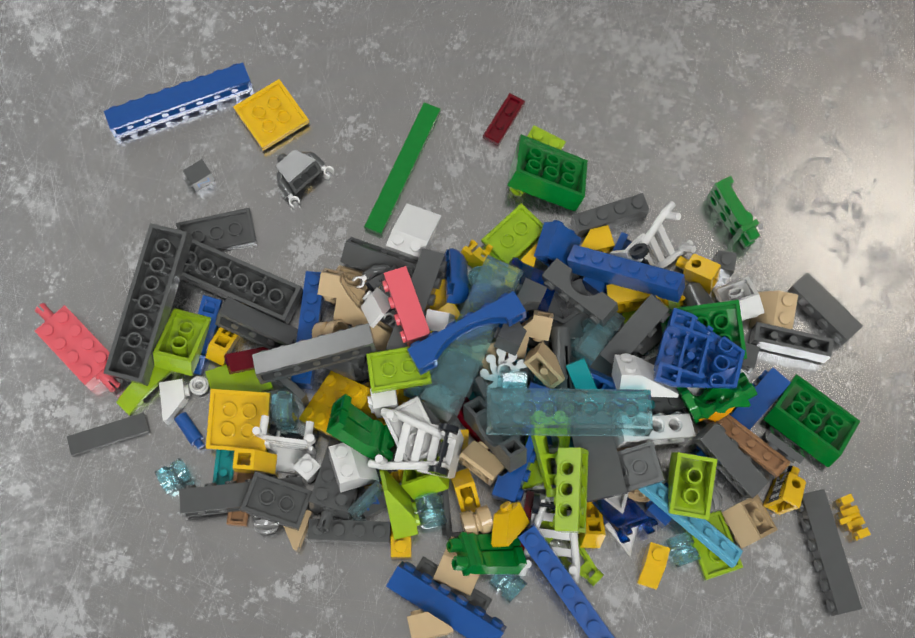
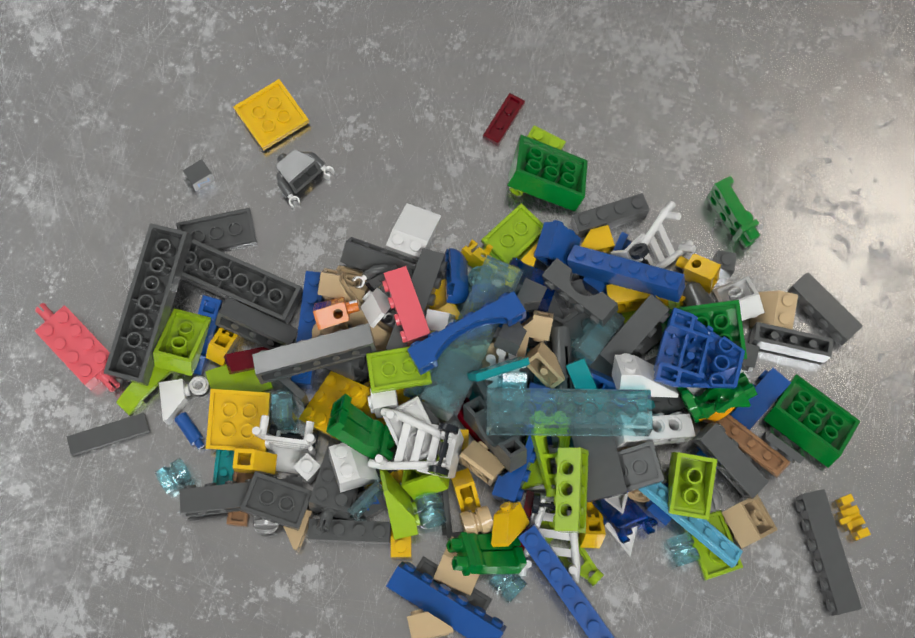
(178, 99): blue brick -> none
(327, 316): none -> torso
(402, 169): green tile -> none
(498, 369): none -> teal tile
(653, 565): yellow slope -> none
(786, 492): yellow torso -> none

